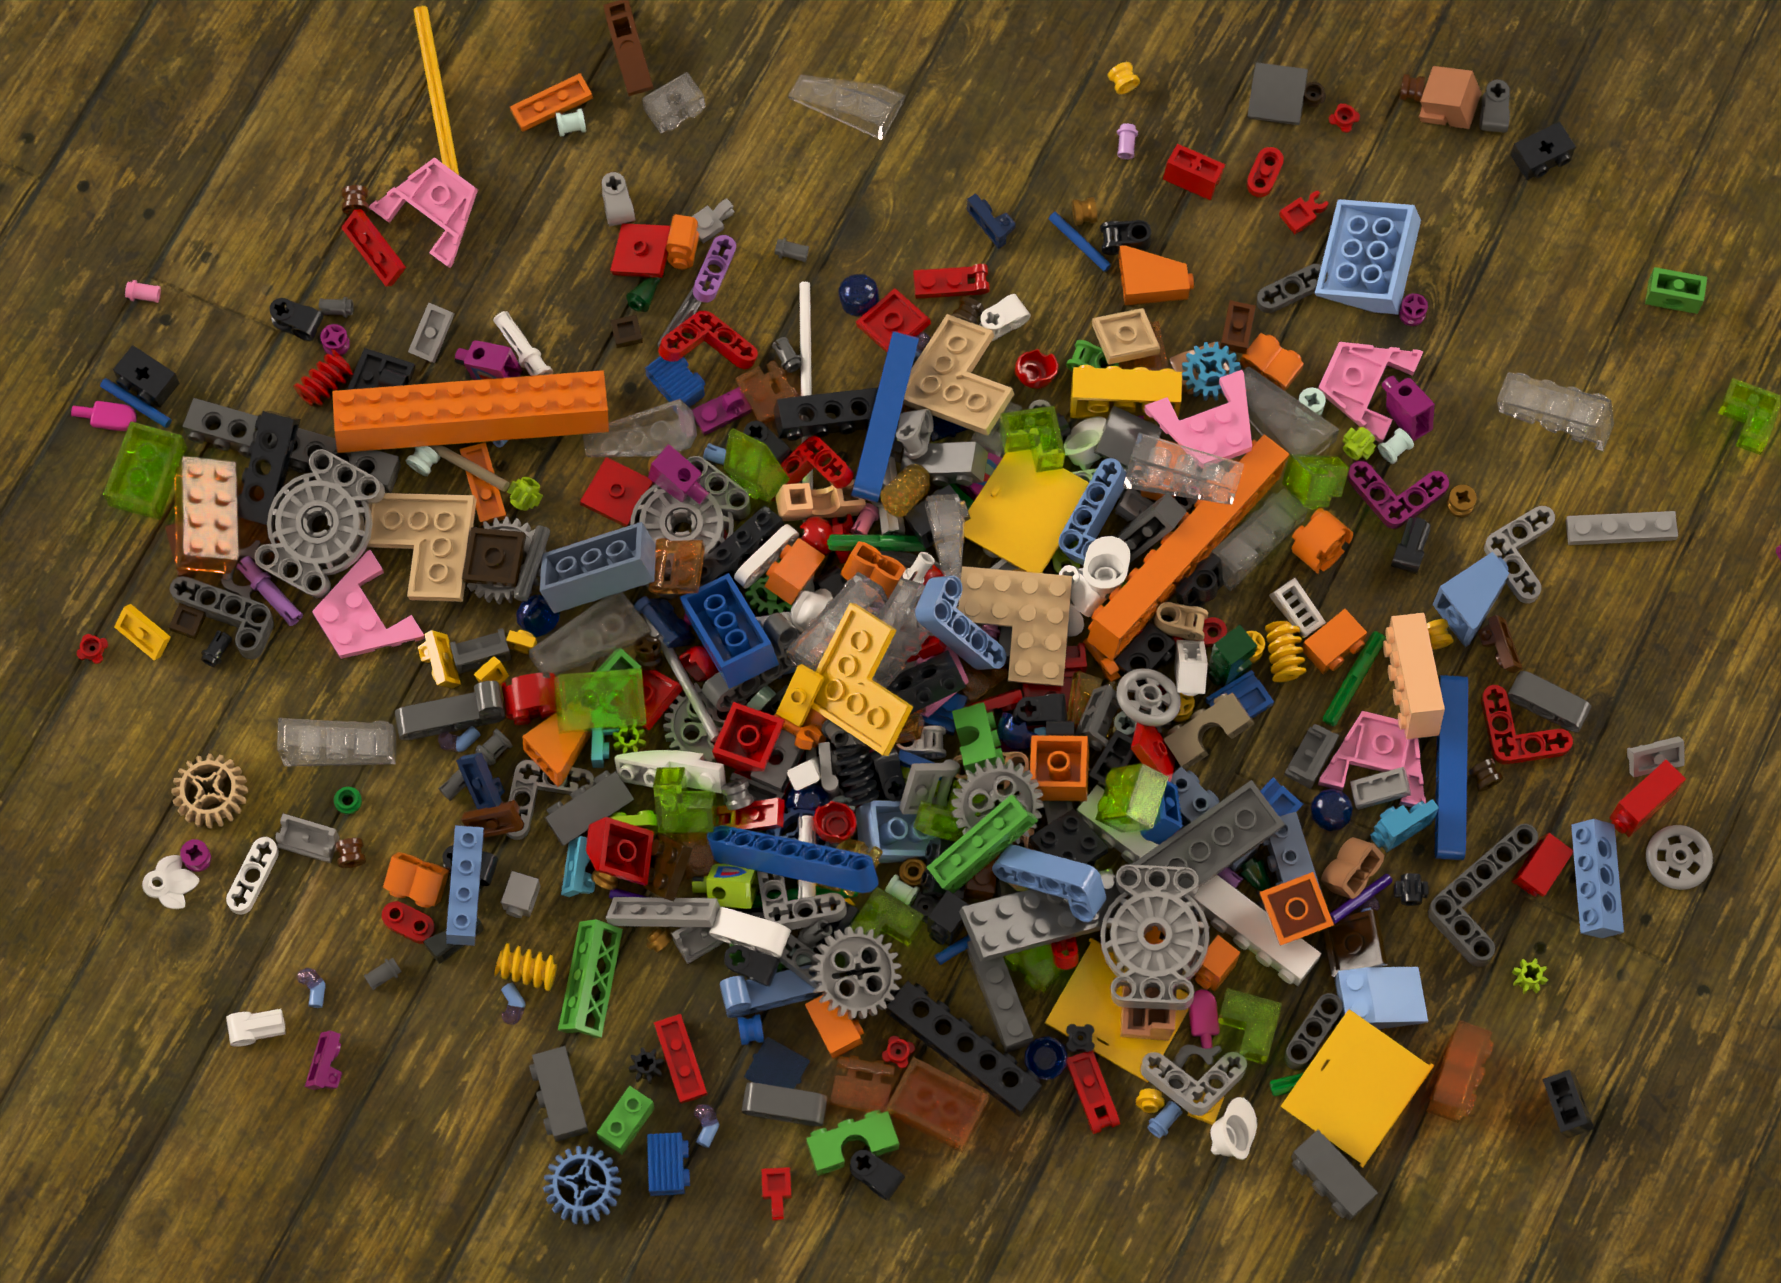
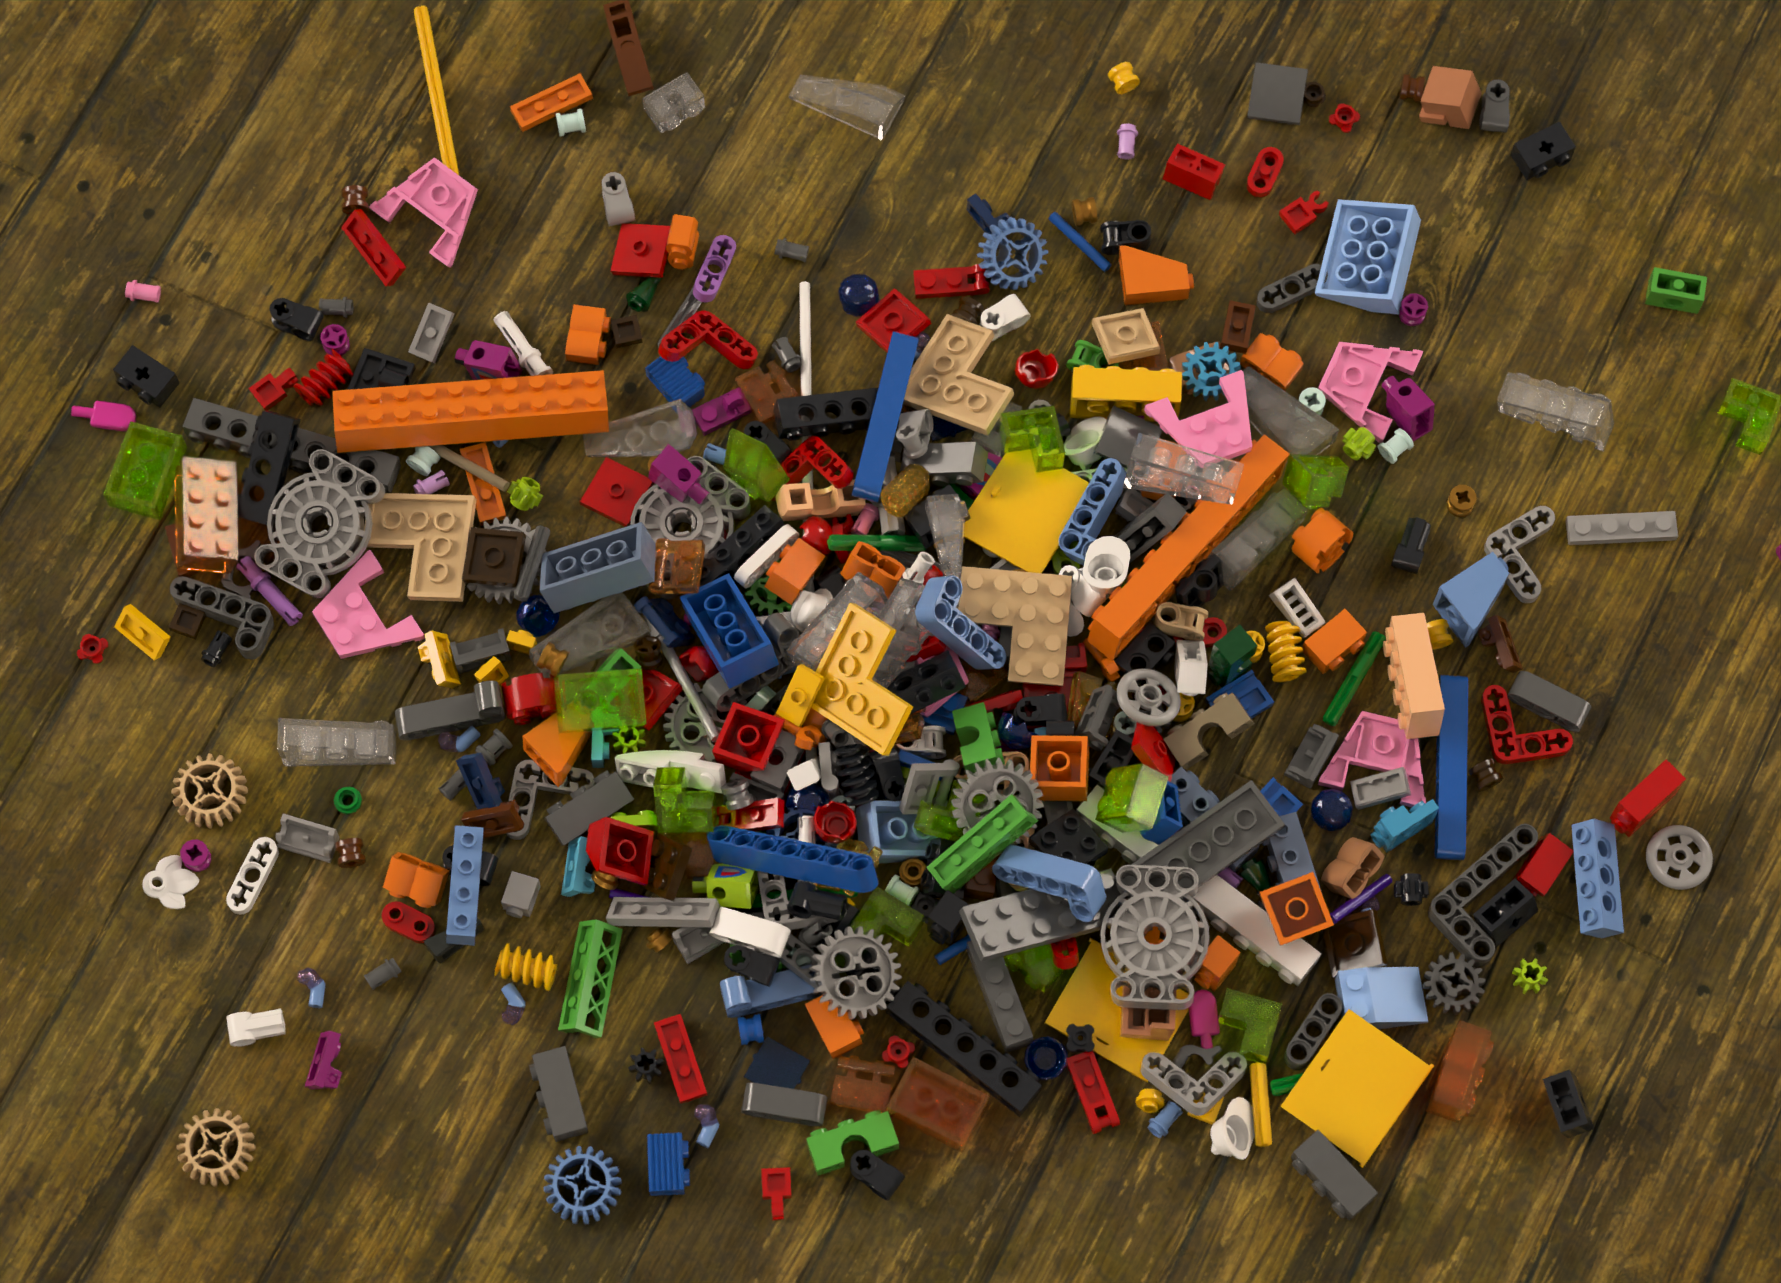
(136, 403): blue bar -> none
(207, 1154): none -> tan gear
(271, 390): none -> red plate
(431, 483): none -> lavender pin
(552, 659): none -> pearl gold wheel
(586, 334): none -> orange brick
(625, 1120): bright green brick -> none
(711, 221): light grey plate -> none
(809, 901): none -> black piece
(1029, 243): none -> medium blue gear
(1260, 1104): none -> yellow axle
(1391, 501): magenta beam -> none
(1464, 985): none -> dark grey gear
(1506, 912): none -> black brick
(1648, 757): light grey hinge -> none

